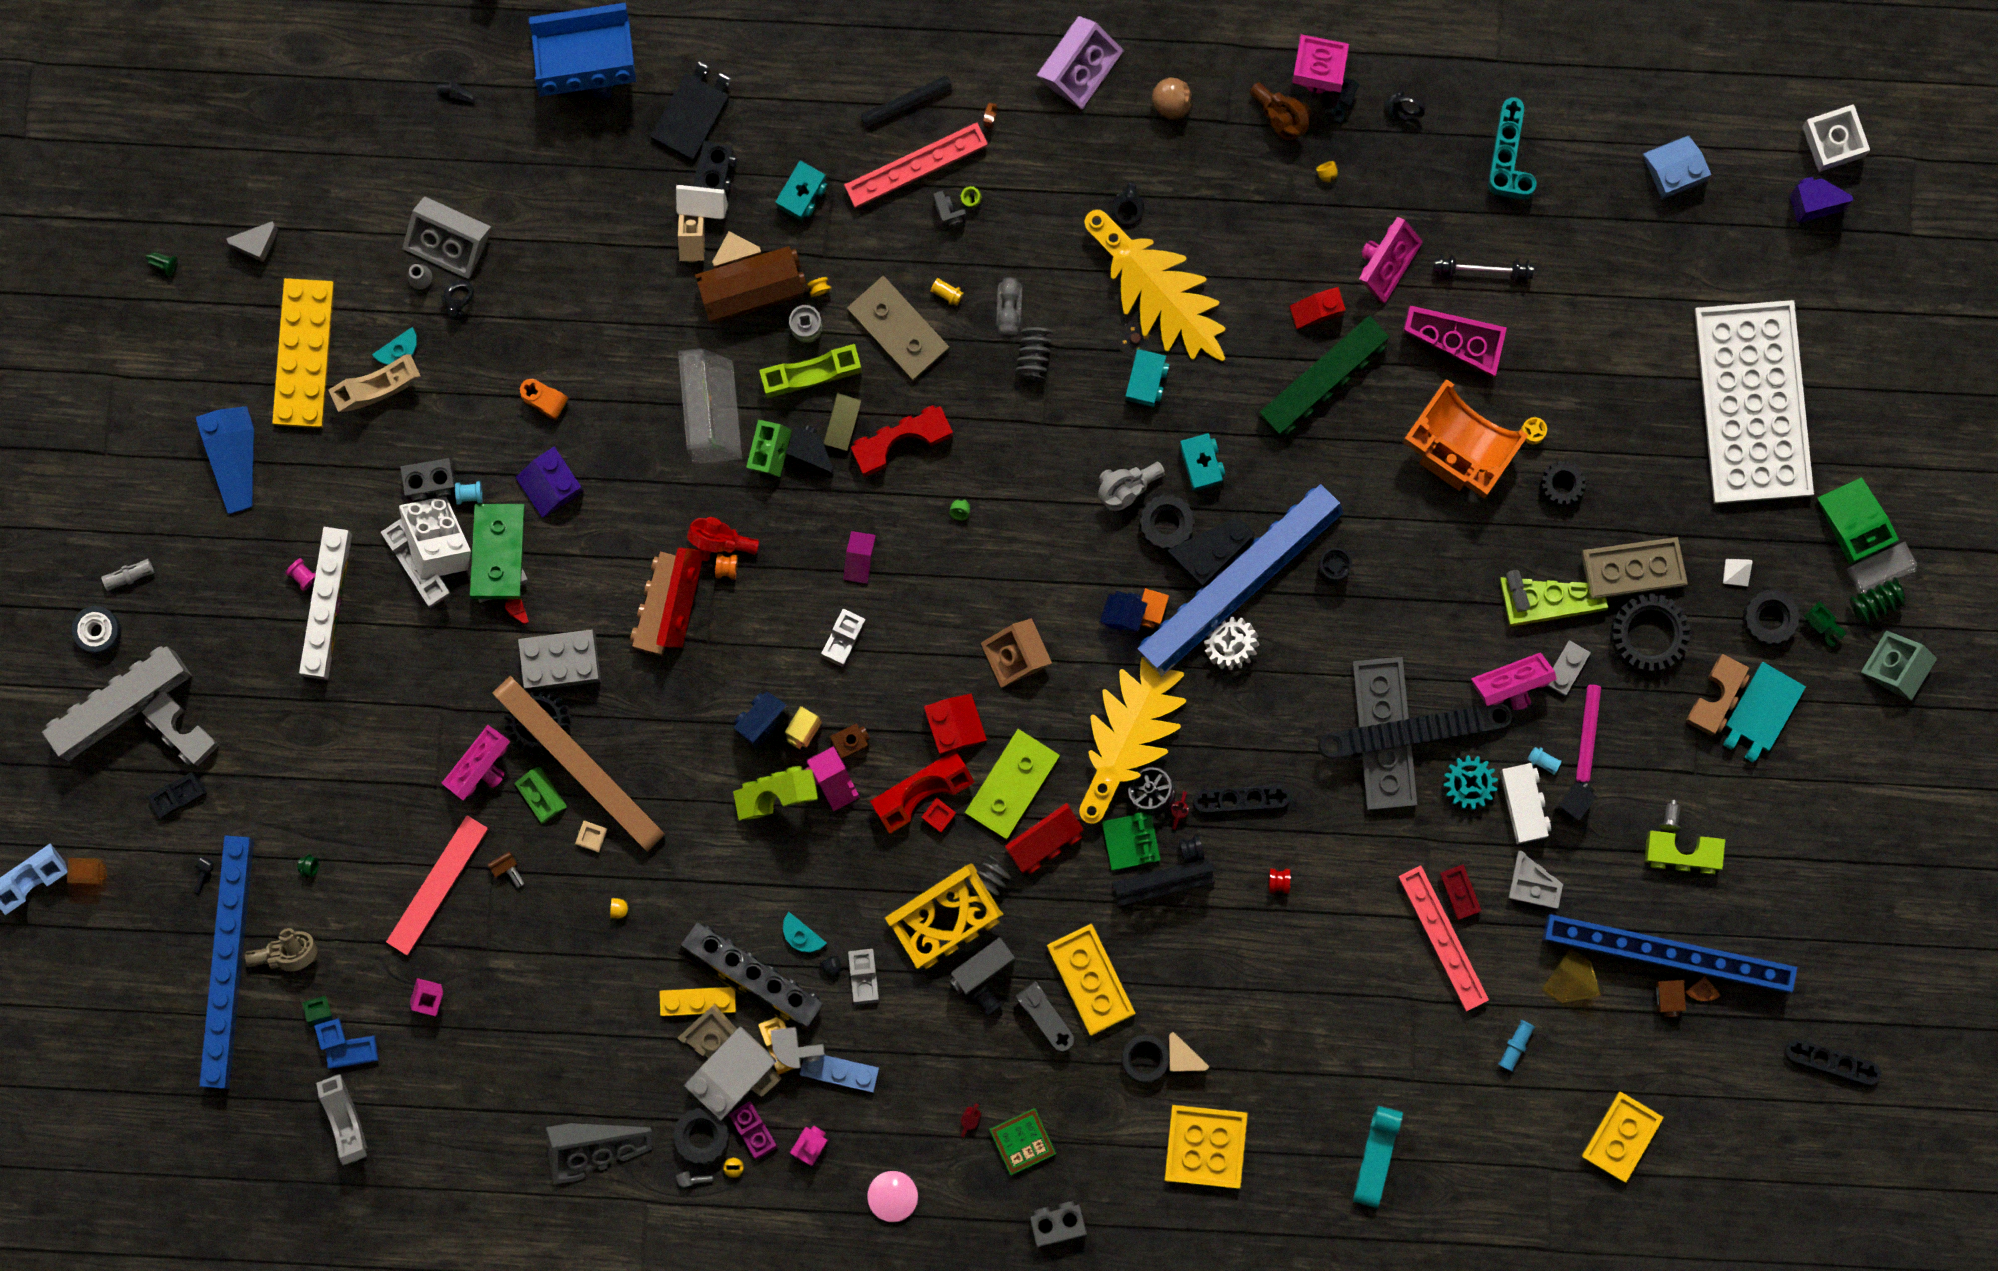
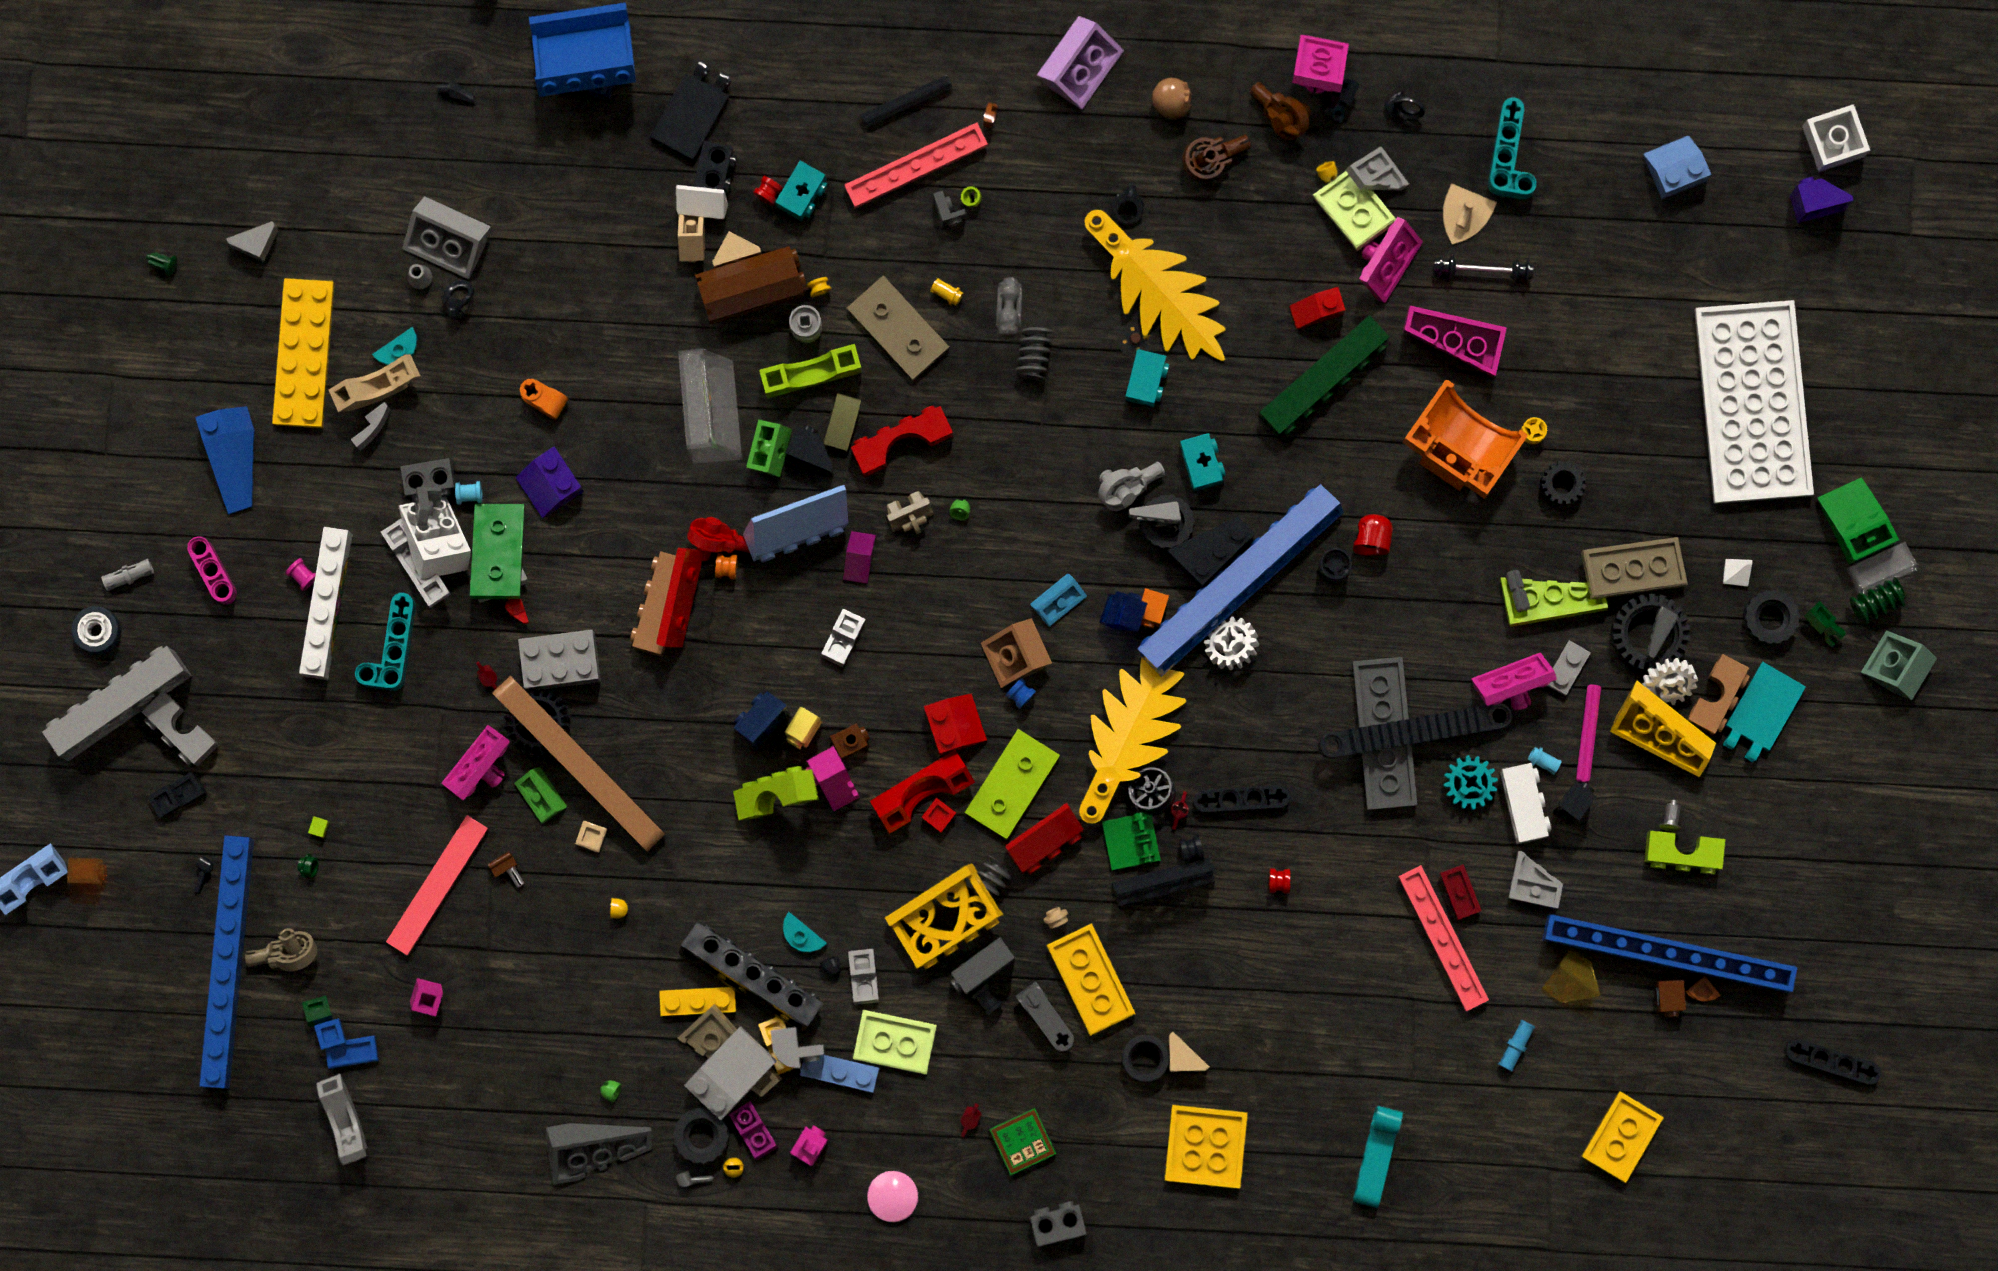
(202, 563): none -> dark pink beam
(318, 827): none -> lime piece
(377, 420): none -> light grey slope
(391, 642): none -> teal beam
(425, 500): none -> dark grey bracket
(486, 675): none -> dark red piece
(611, 1090): none -> bright green hinge
(768, 190): none -> red wheel
(797, 524): none -> light blue slope
(894, 1042): none -> yellowish green tile
(910, 516): none -> dark tan hips
(1020, 693): none -> blue wheel
(1056, 917): none -> tan plate
(1058, 600): none -> dark azure slope
(1163, 513): none -> light grey slope
(1210, 156): none -> reddish brown pin
(1354, 211): none -> yellowish green tile
(1373, 531): none -> red helmet
(1376, 172): none -> light grey wing
(1465, 213): none -> tan shield
(1662, 626): none -> dark grey slope
(1662, 731): none -> yellow wedge
(1670, 680): none -> white gear

